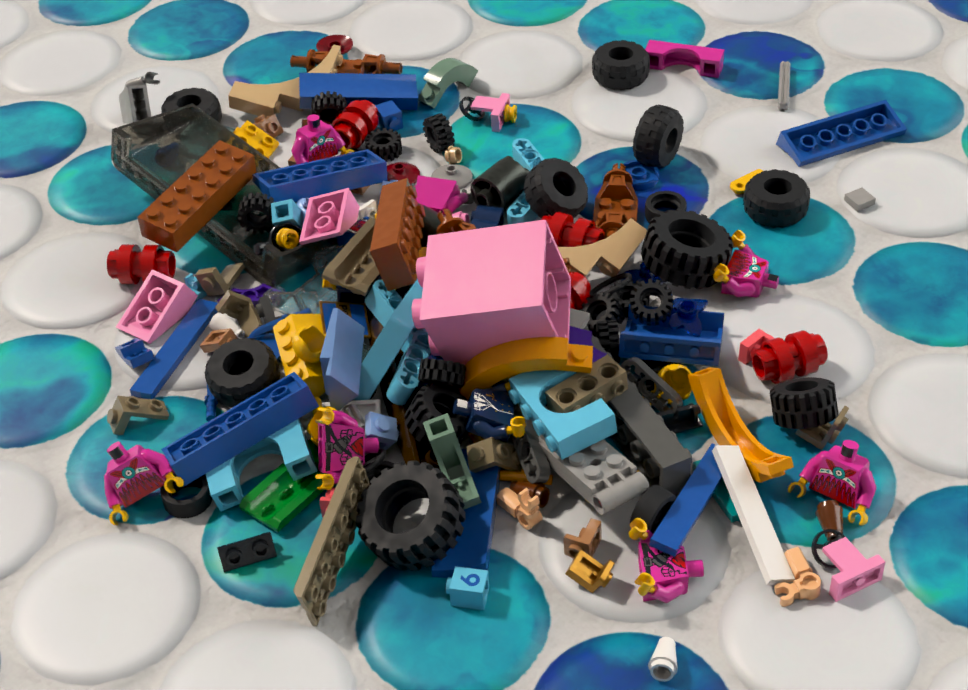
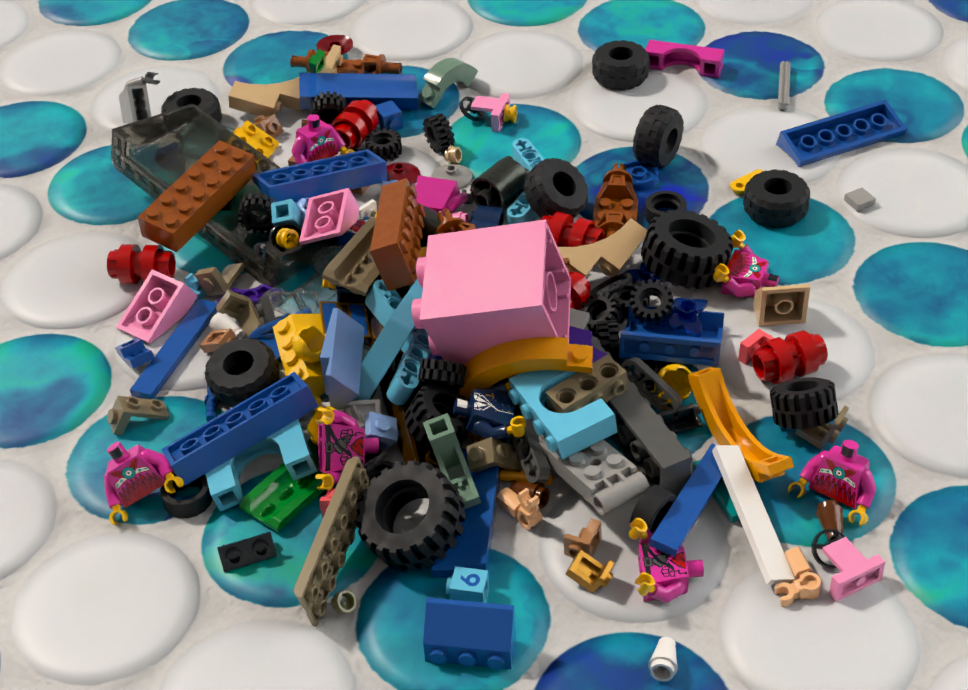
(317, 62): none -> green plate
(347, 603): none -> olive hinge
(469, 633): none -> blue slope
(781, 305): none -> tan slope

